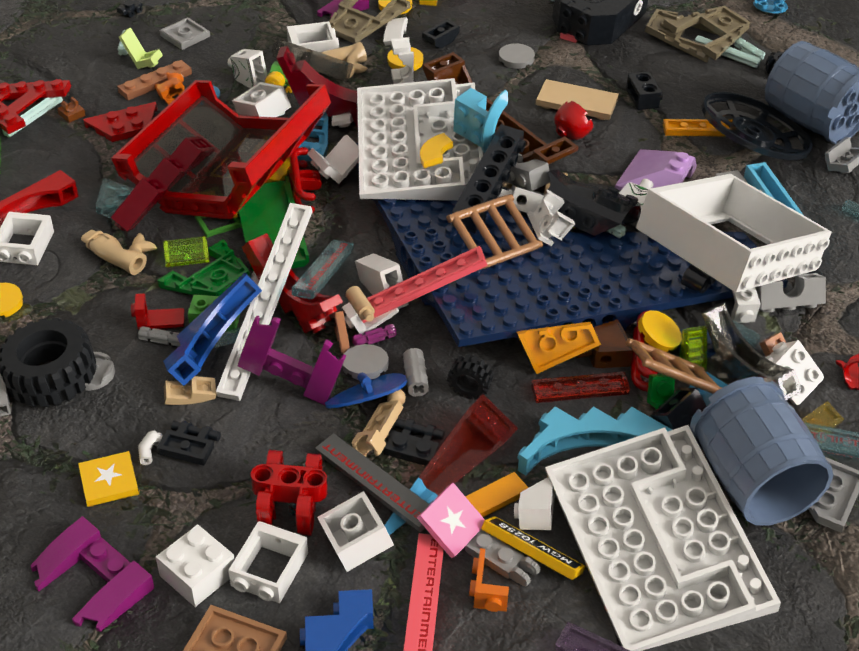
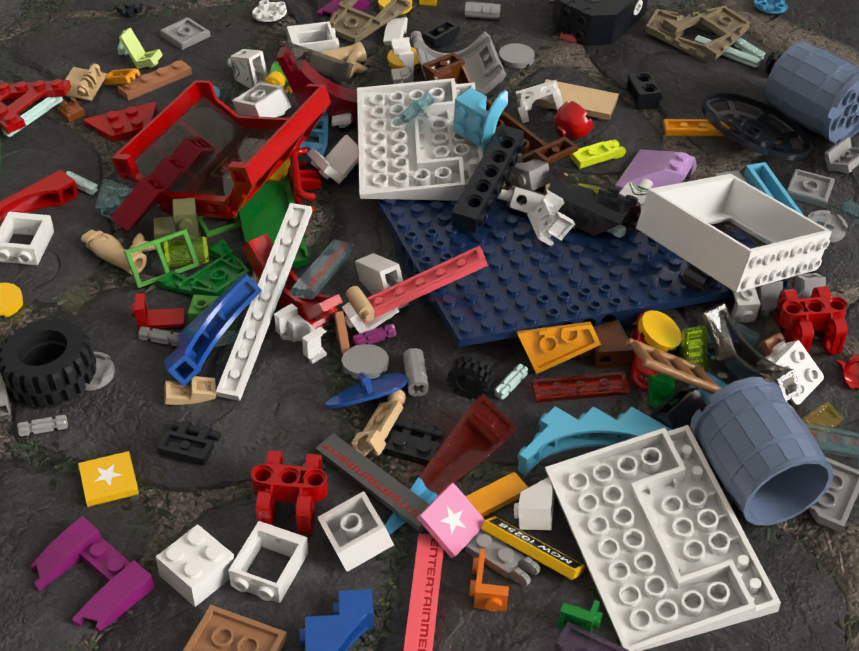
(42, 425): none -> light grey axle
(83, 184): none -> light aqua axle
(85, 82): none -> tan hinge
(121, 76): none -> light orange tile
(144, 448): white arm -> none
(161, 256): none -> bright green window
(170, 88): orange animal -> none
(183, 218): none -> olive brick
(260, 356): magenta wedge -> none
(269, 11): none -> white dish
(295, 328): none -> white piece
(417, 108): none -> clear light blue axle
(432, 150): yellow tile -> none
(479, 57): none -> light grey hinge
(482, 10): none -> light grey axle
(490, 206): medium nougat bar -> none
(510, 381): none -> light aqua axle
(542, 91): none -> white piece
(580, 617): none -> green bracket
(597, 153): none -> neon yellow hinge
(810, 188): none -> light grey tile
(817, 313): none -> red piece
(835, 224): none -> light grey tile

